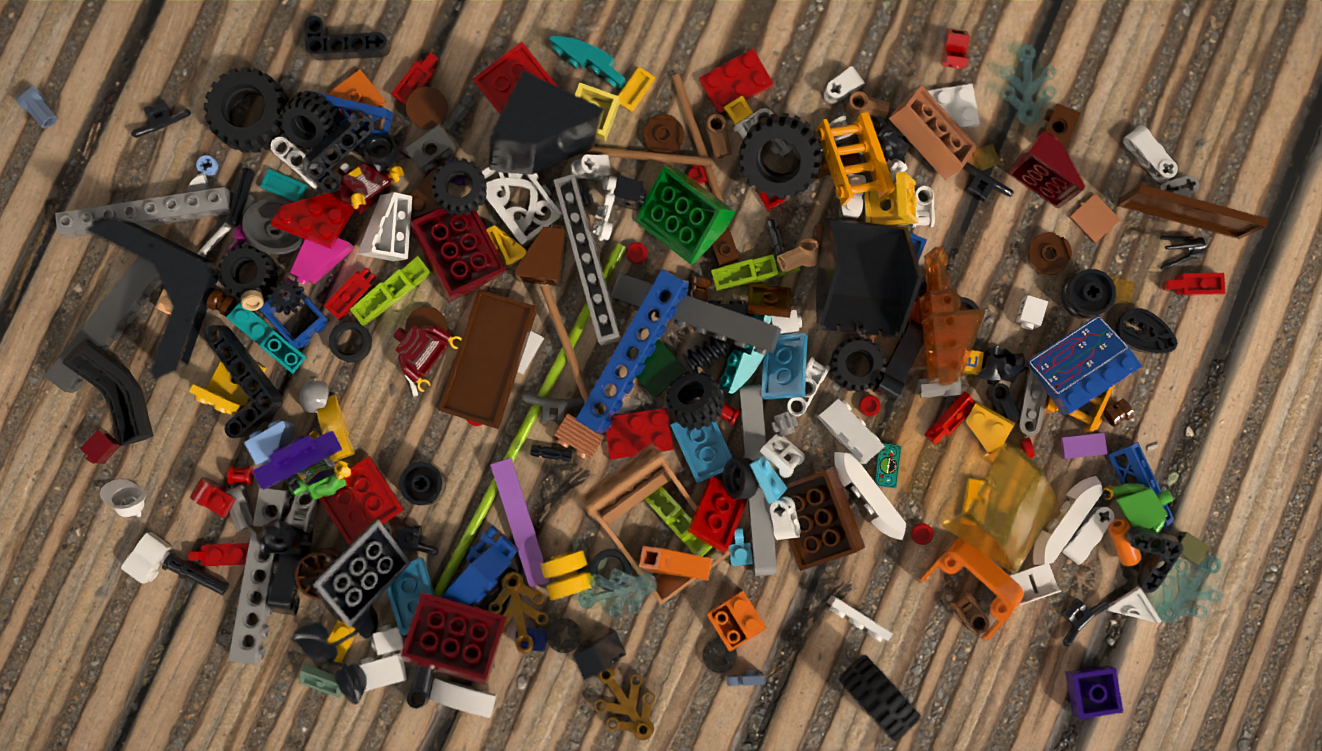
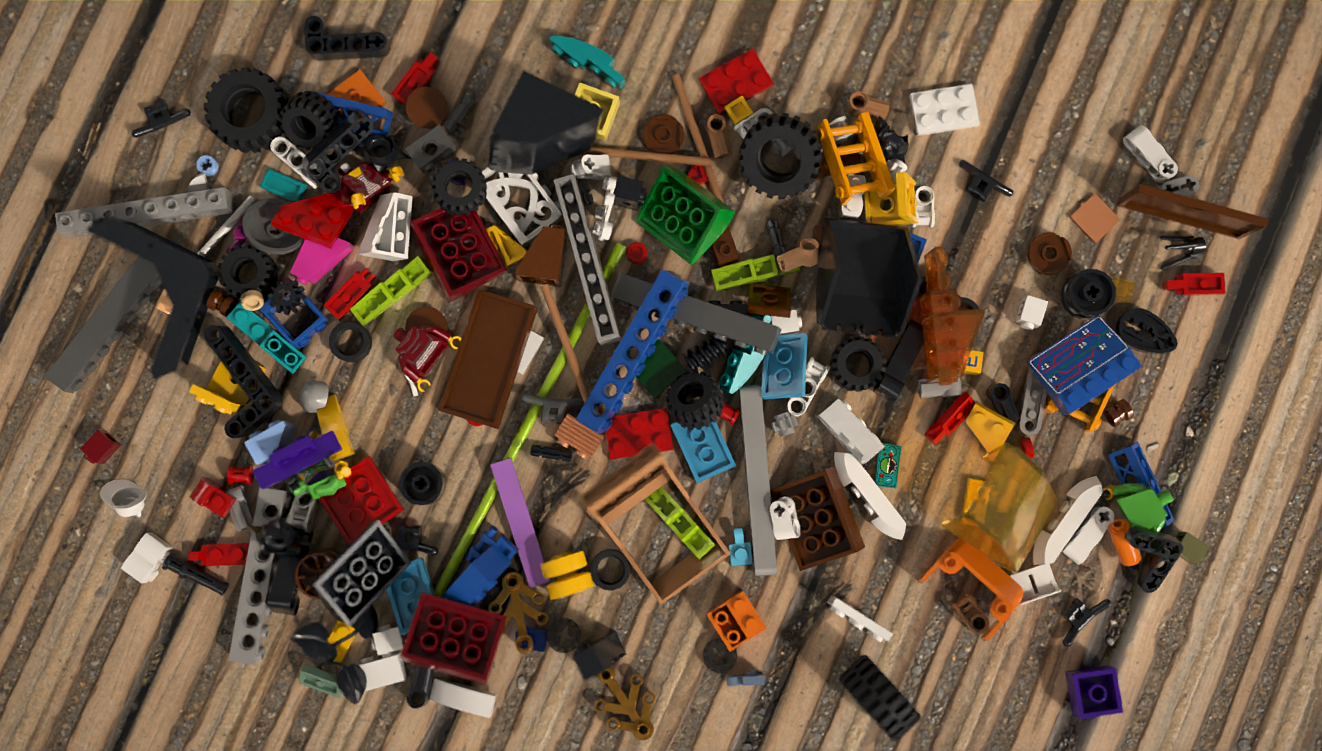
(33, 102): sand blue piece -> none
(117, 387): black piece -> none
(240, 197): black axle -> none
(423, 199): reddish brown wing -> none
(501, 77): red plate -> none
(636, 88): yellow tile -> none
(642, 585): clear light blue plant -> none
(674, 563): orange slope -> none
(699, 288): reddish brown wheel -> none
(716, 516): red plate -> none
(731, 479): black tyre -> none
(768, 479): medium azure wing -> none
(770, 203): red tile -> none
(777, 449): white plate -> none
(846, 84): white piece -> none
(869, 405): red tile -> none
(922, 534): red tile -> none
(933, 132): nougat slope -> none
(955, 49): red brick -> none
(986, 157): clear yellow tile -> none
(1001, 365): black hair -> none
(1026, 87): clear light blue plant -> none
(1048, 171): dark red slope -> none
(1063, 118): reddish brown brick -> none
(1083, 445): medium lavender tile -> none
(1135, 605): white tile -> none
(1186, 591): clear light blue plant -> none

